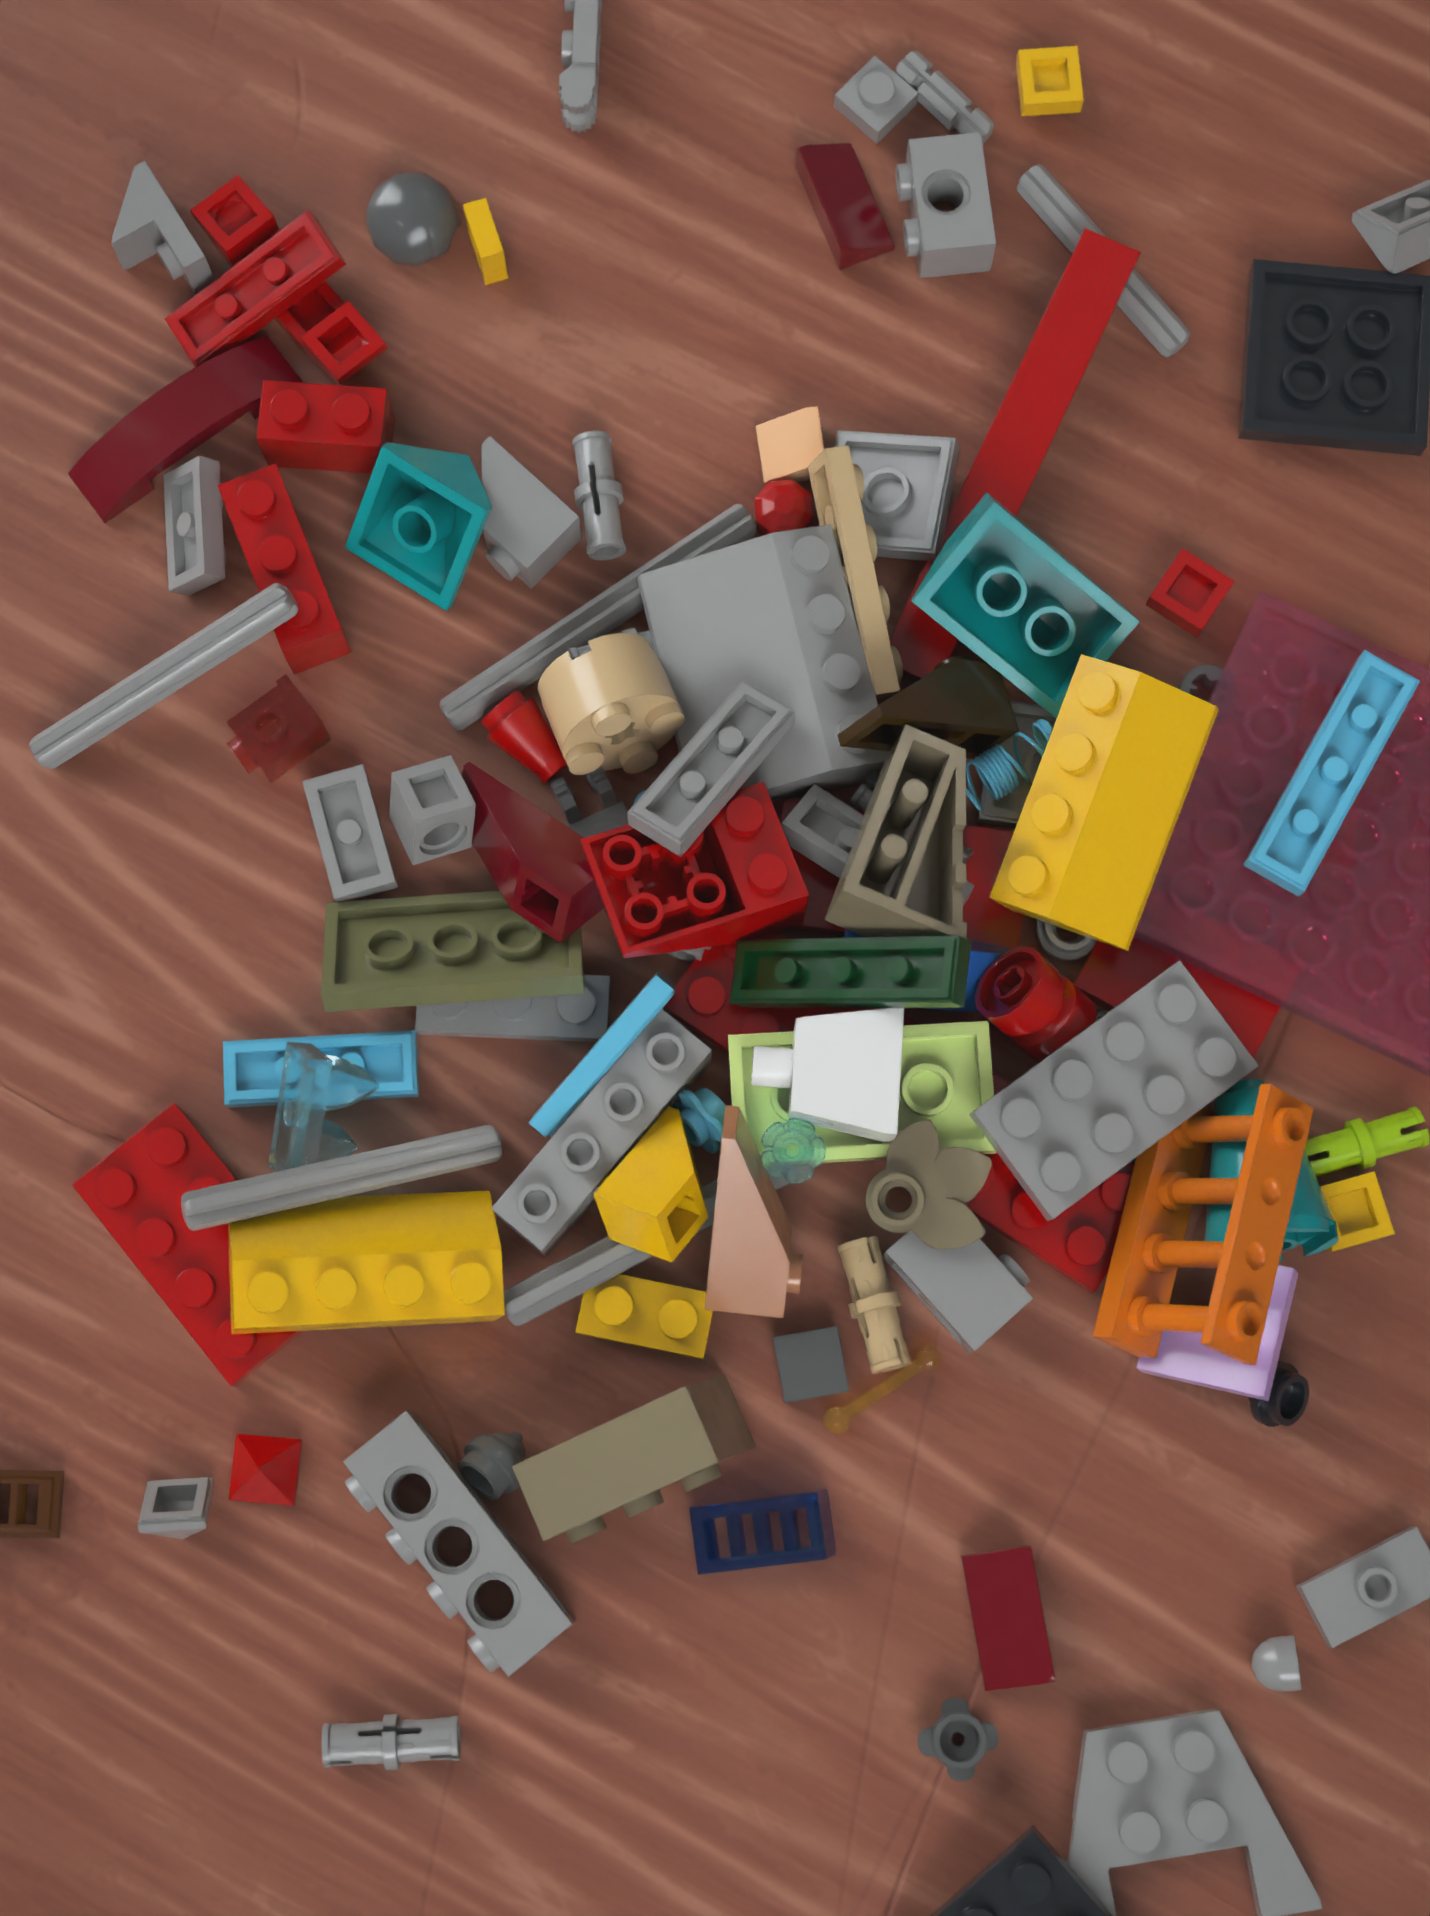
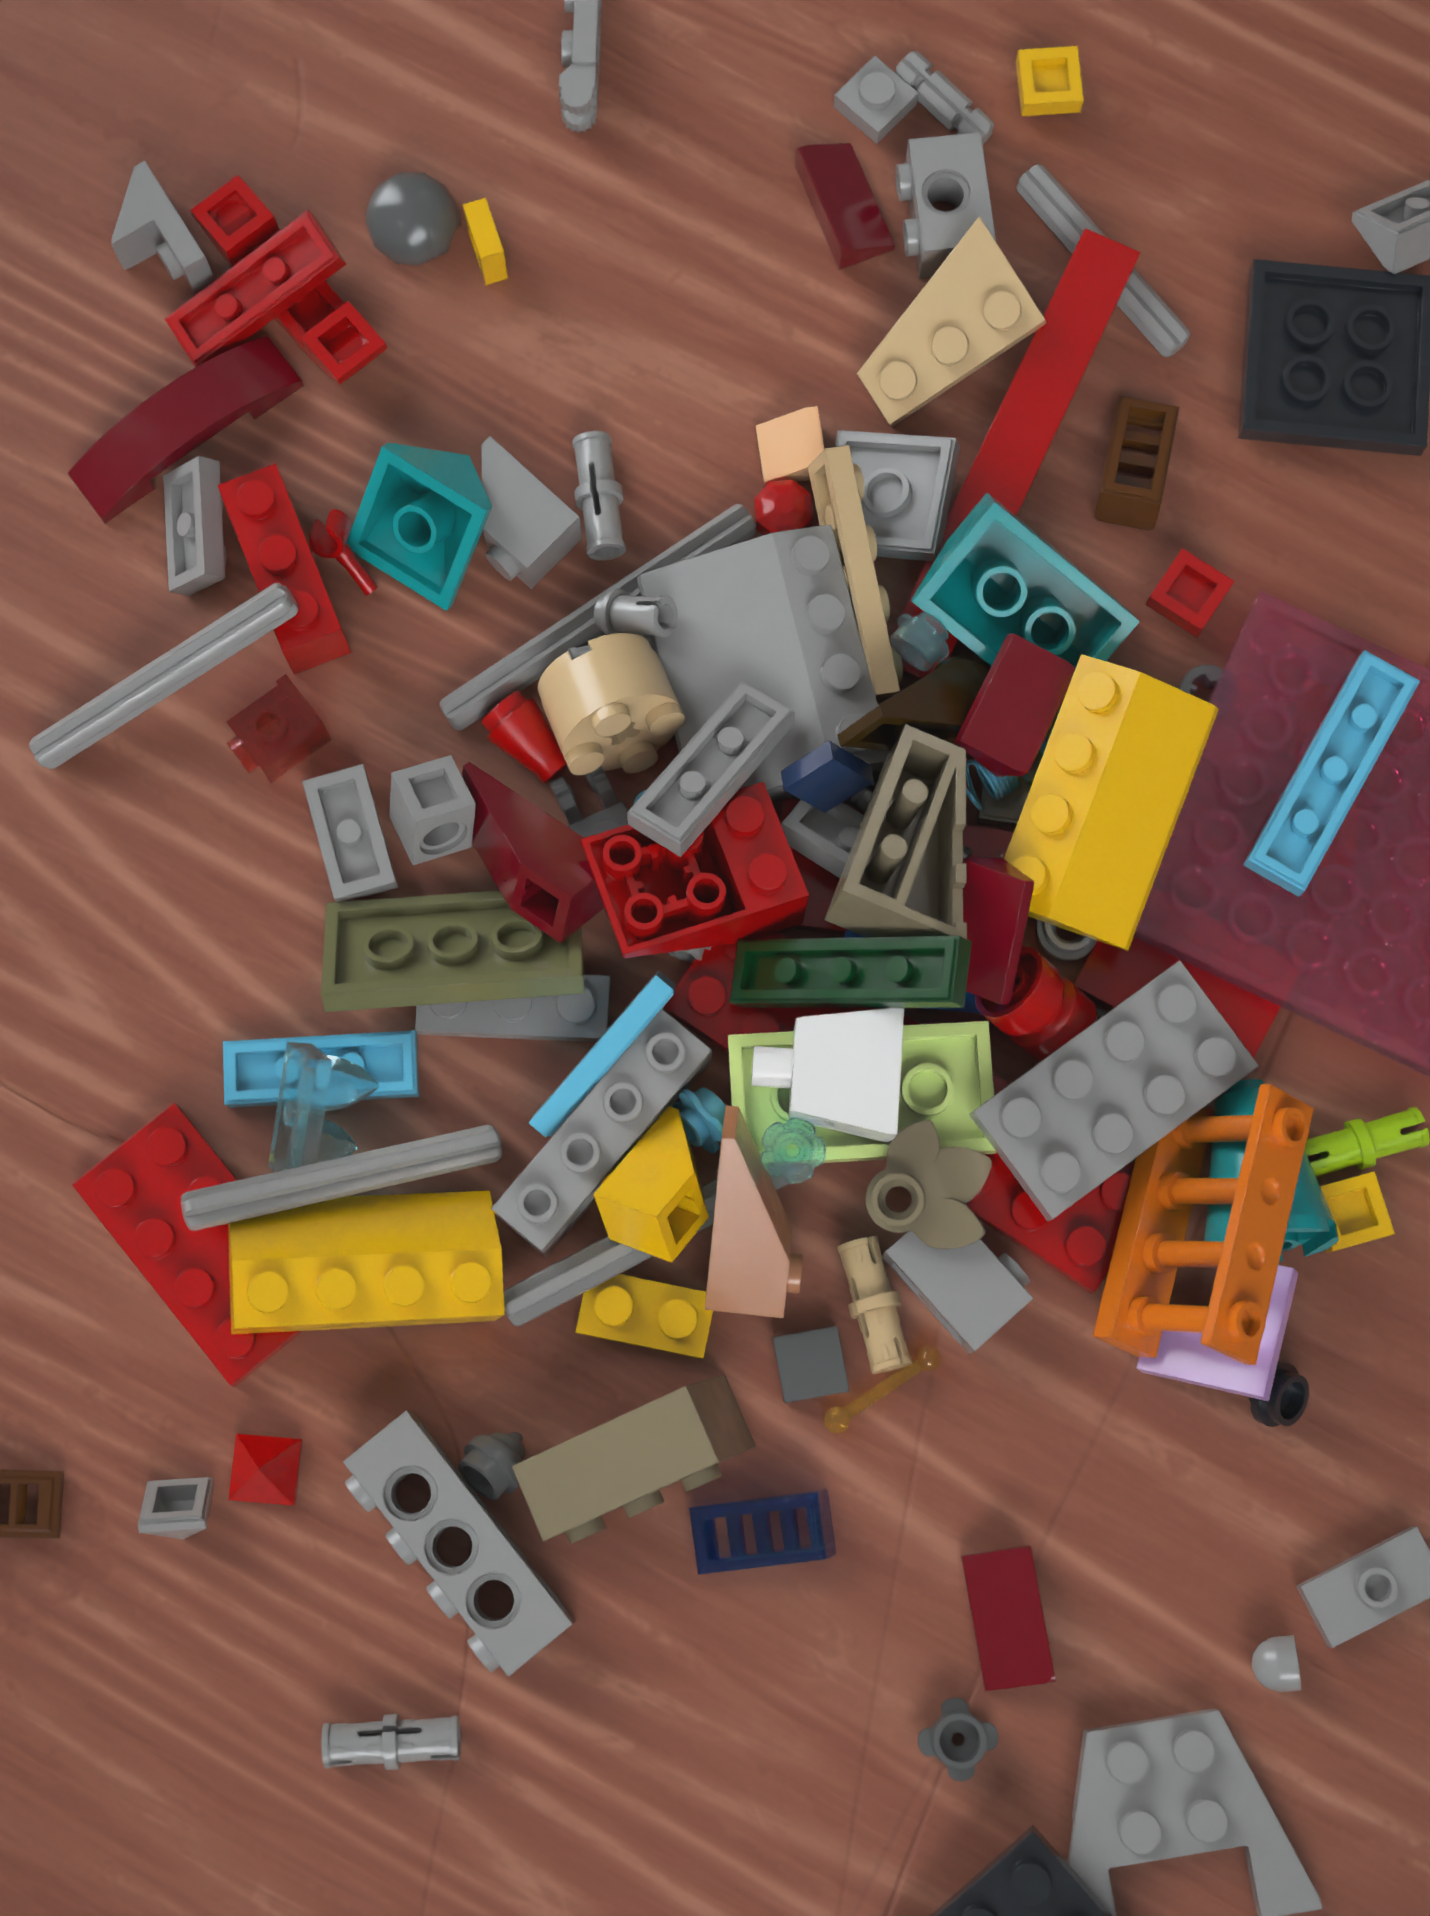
(323, 426): red brick -> none
(331, 543): none -> red hand
(635, 614): none -> light grey pin
(827, 776): none -> dark blue tile
(920, 640): none -> clear light blue plate
(952, 327): none -> tan wing
(996, 918): none -> dark red slope
(1015, 707): none -> dark red slope
(1132, 499): none -> reddish brown slope

